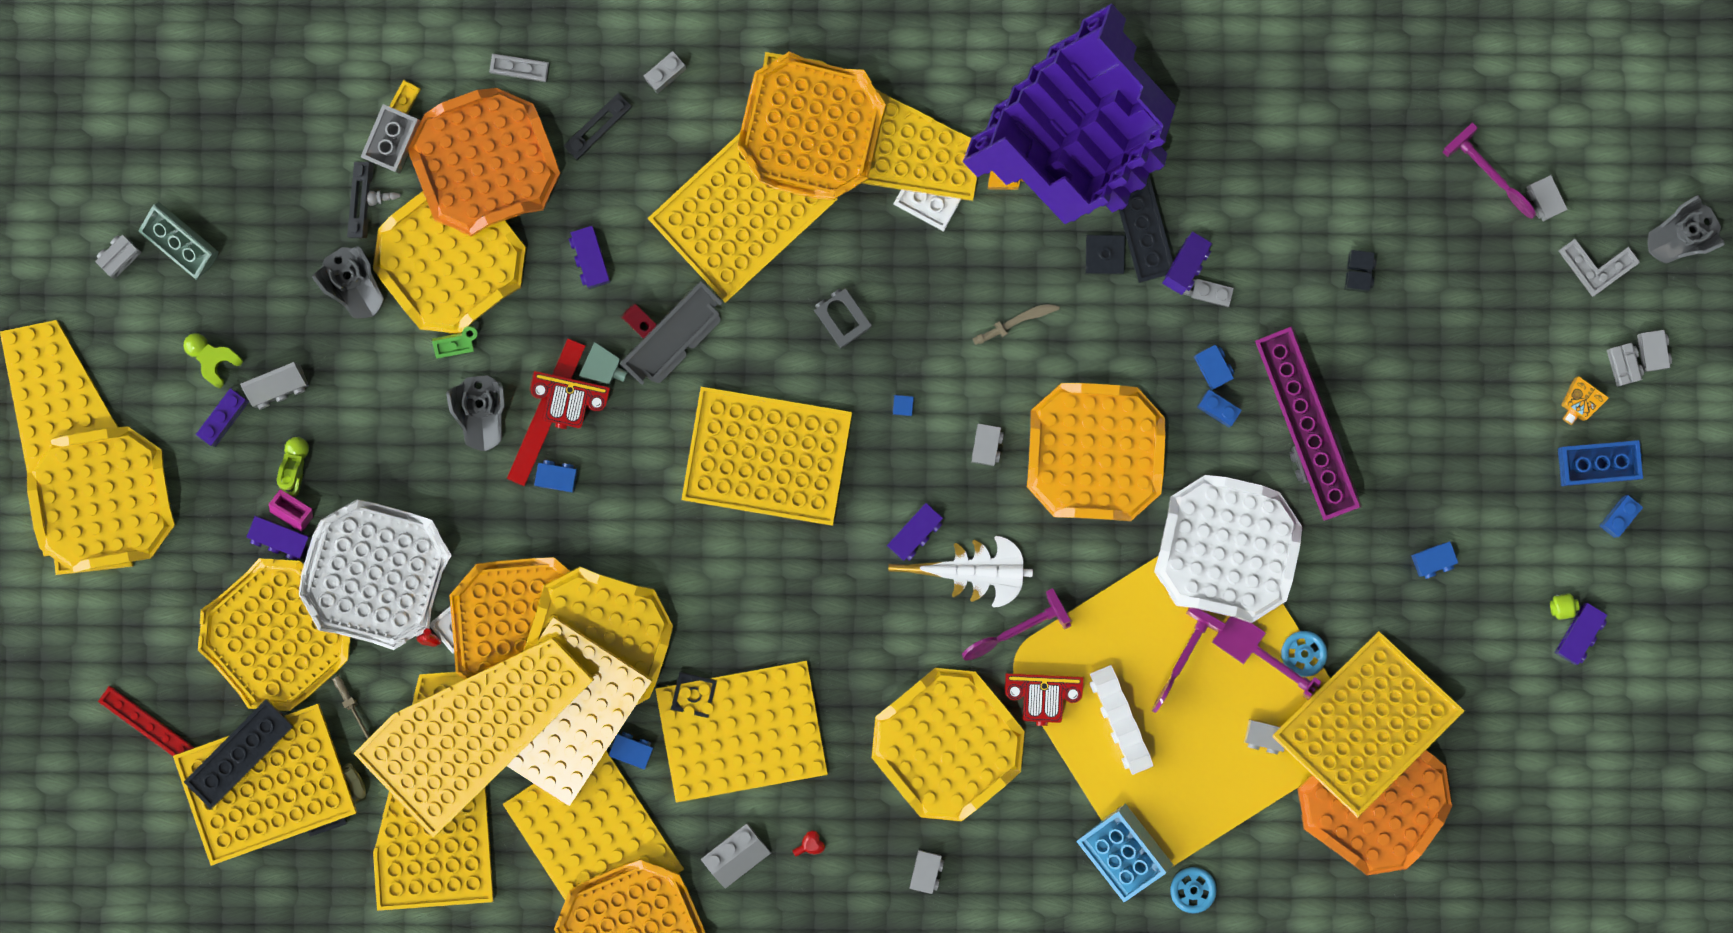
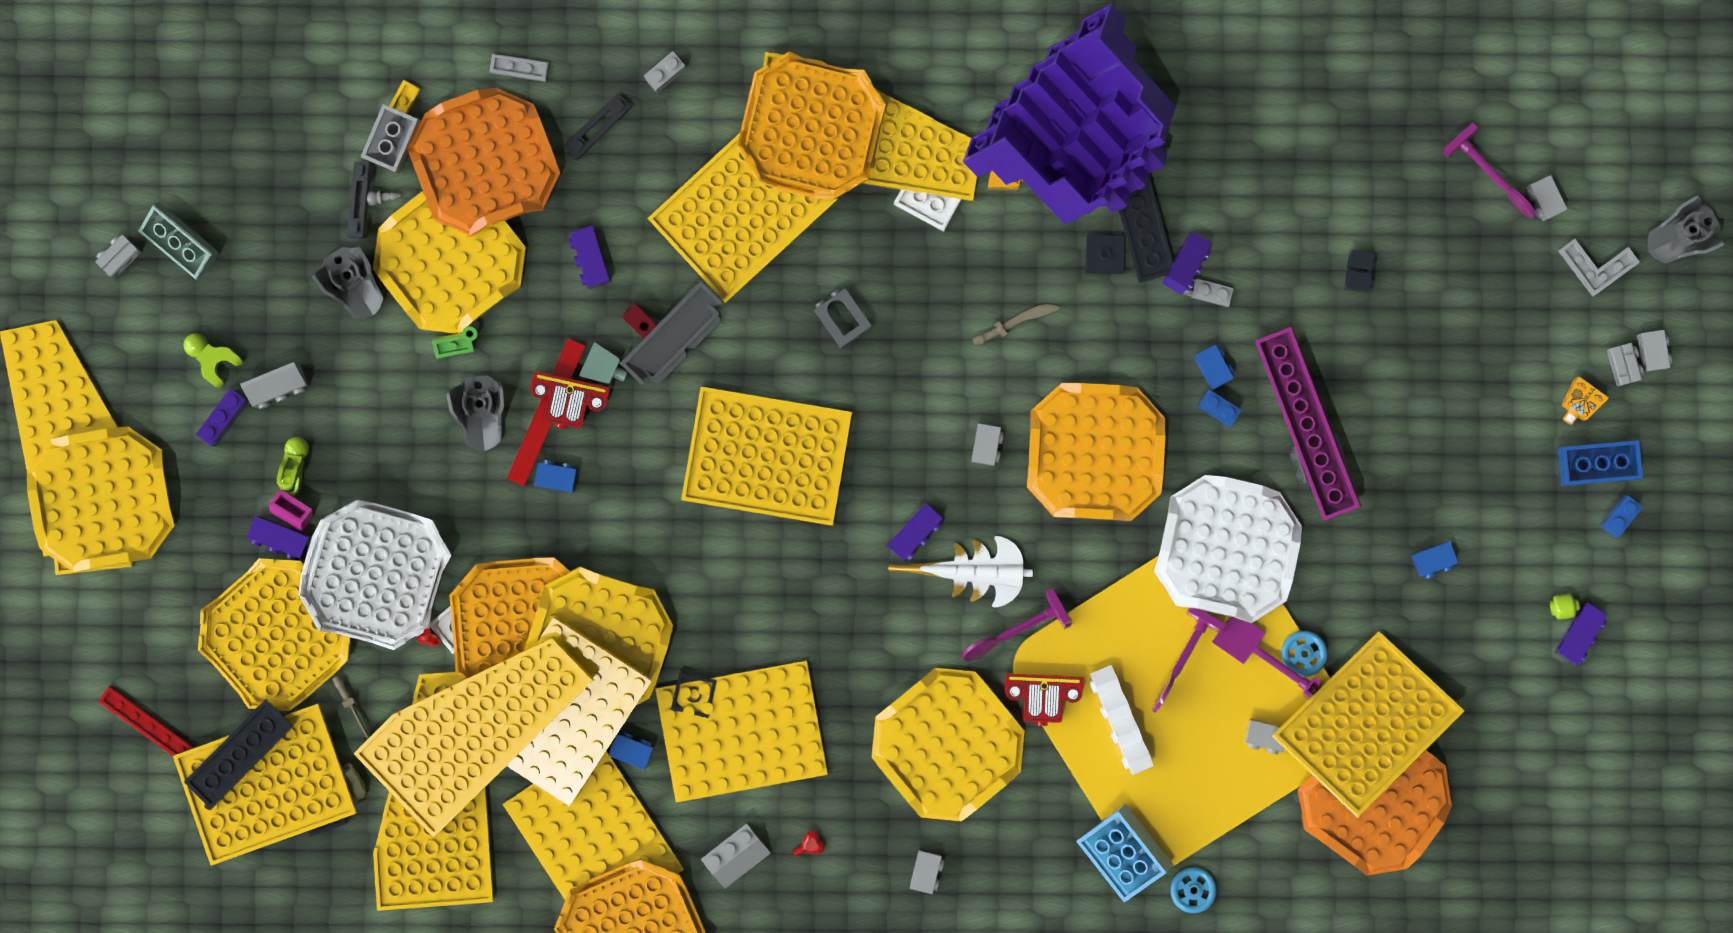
(903, 405): blue tile -> none

